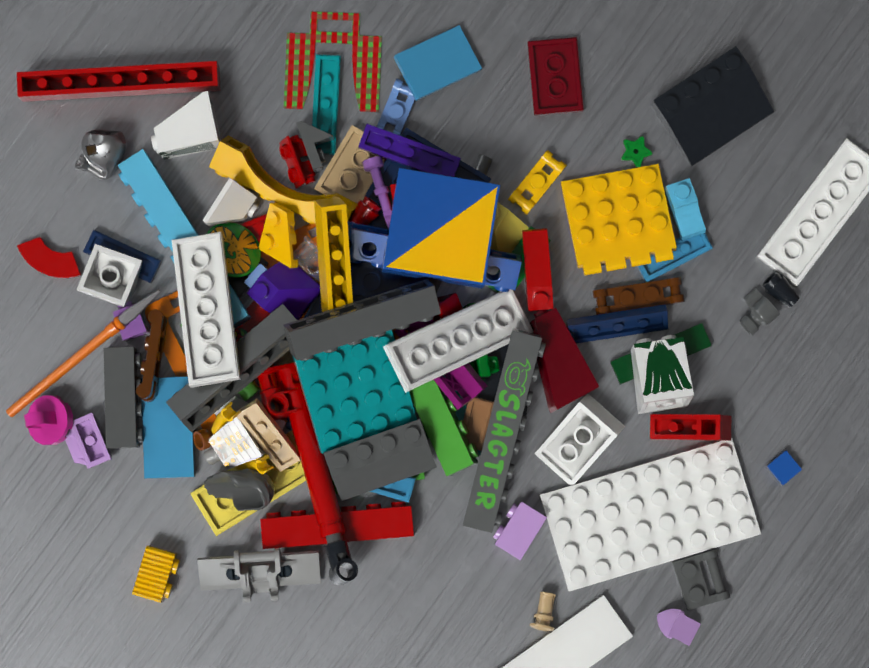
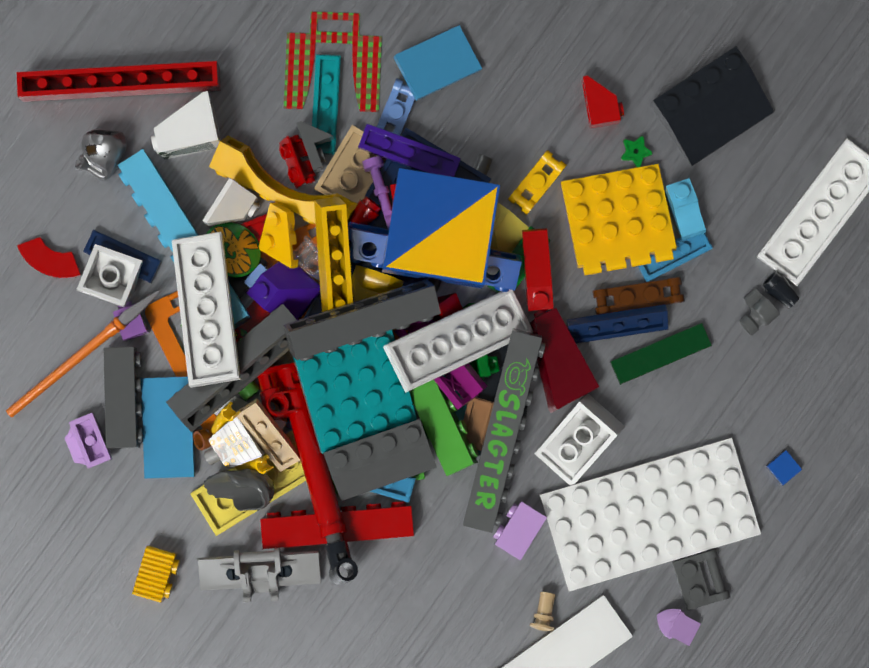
(49, 420): dark pink tile -> none
(151, 366): reddish brown plate -> none
(371, 283): none -> yellow slope
(555, 76): dark red tile -> none
(601, 104): none -> red slope
(661, 374): slope -> none
(690, 427): red slope -> none

